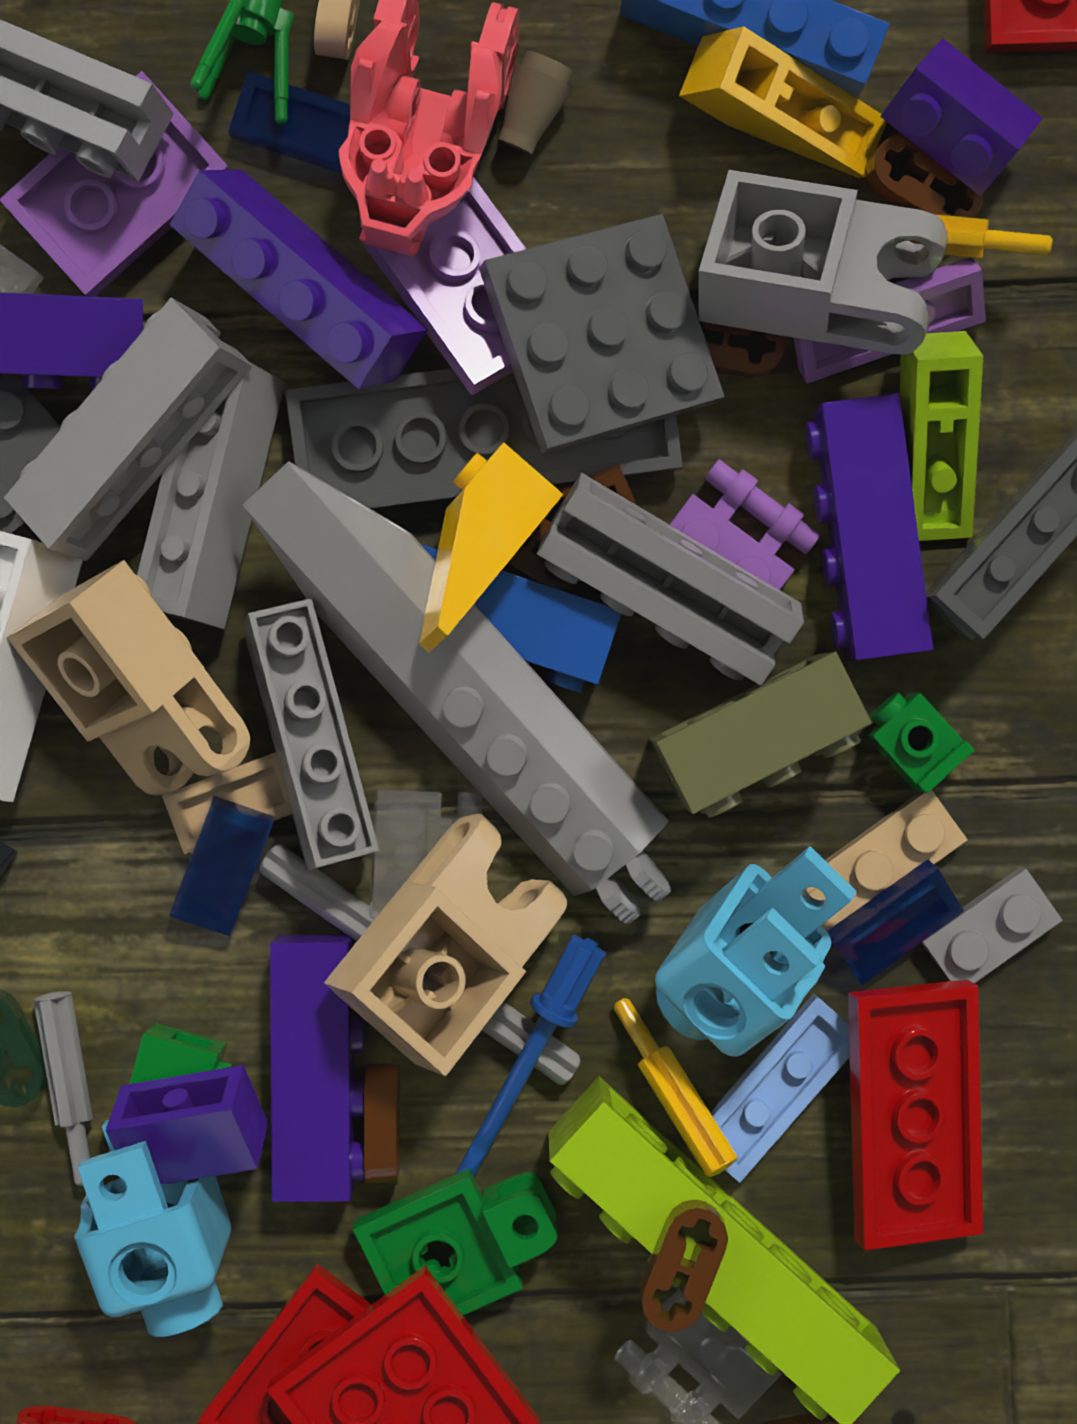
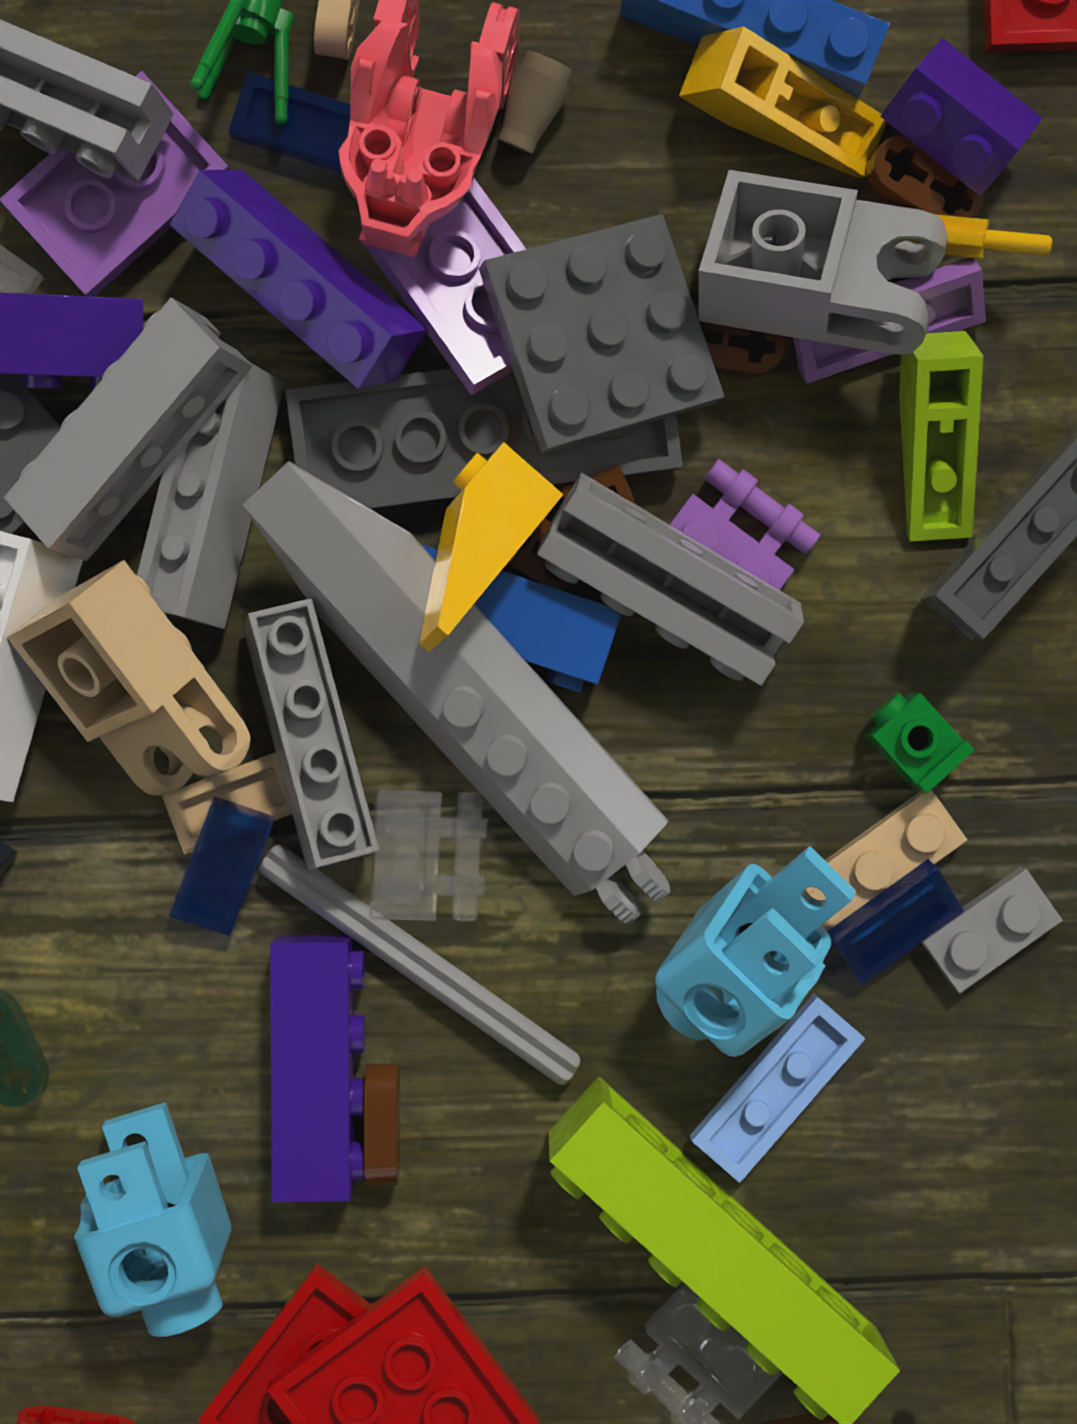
(65, 1071): light grey axle -> none
(176, 1052): green brick -> none
(192, 1123): dark purple brick -> none
(456, 938): tan brick -> none
(485, 1231): green plate -> none
(556, 1007): blue piece -> none
(678, 1096): yellow axle -> none
(698, 1271): reddish brown beam -> none
(761, 734): olive brick -> none
(870, 527): dark purple brick -> none
(915, 1113): red plate -> none

